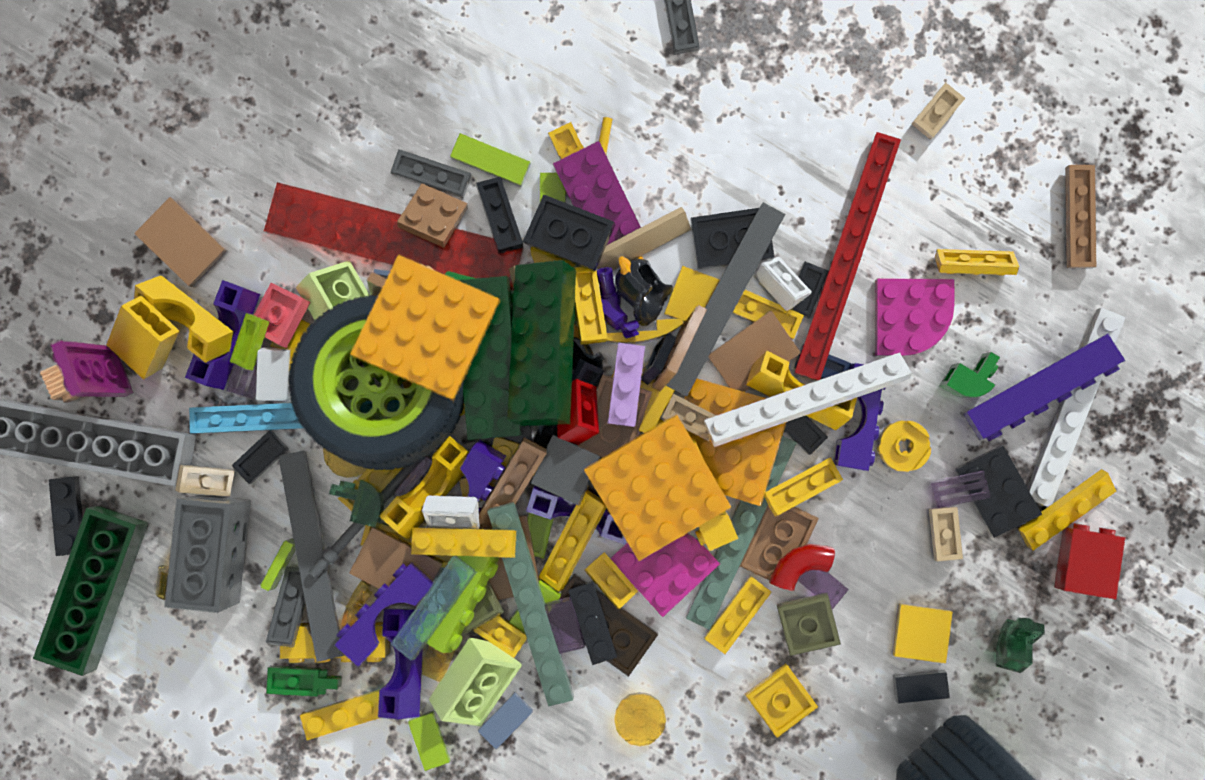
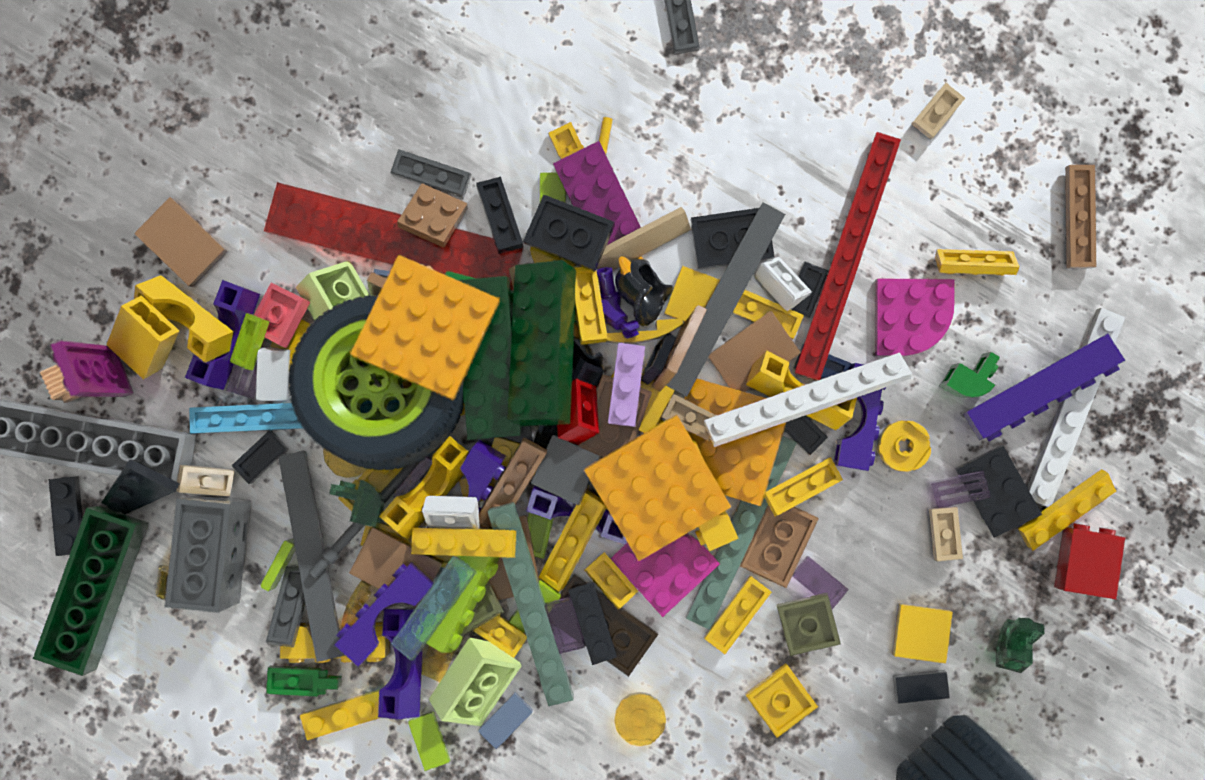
(137, 487): none -> black wing
(490, 159): lime tile -> none
(799, 561): red cylinder -> none

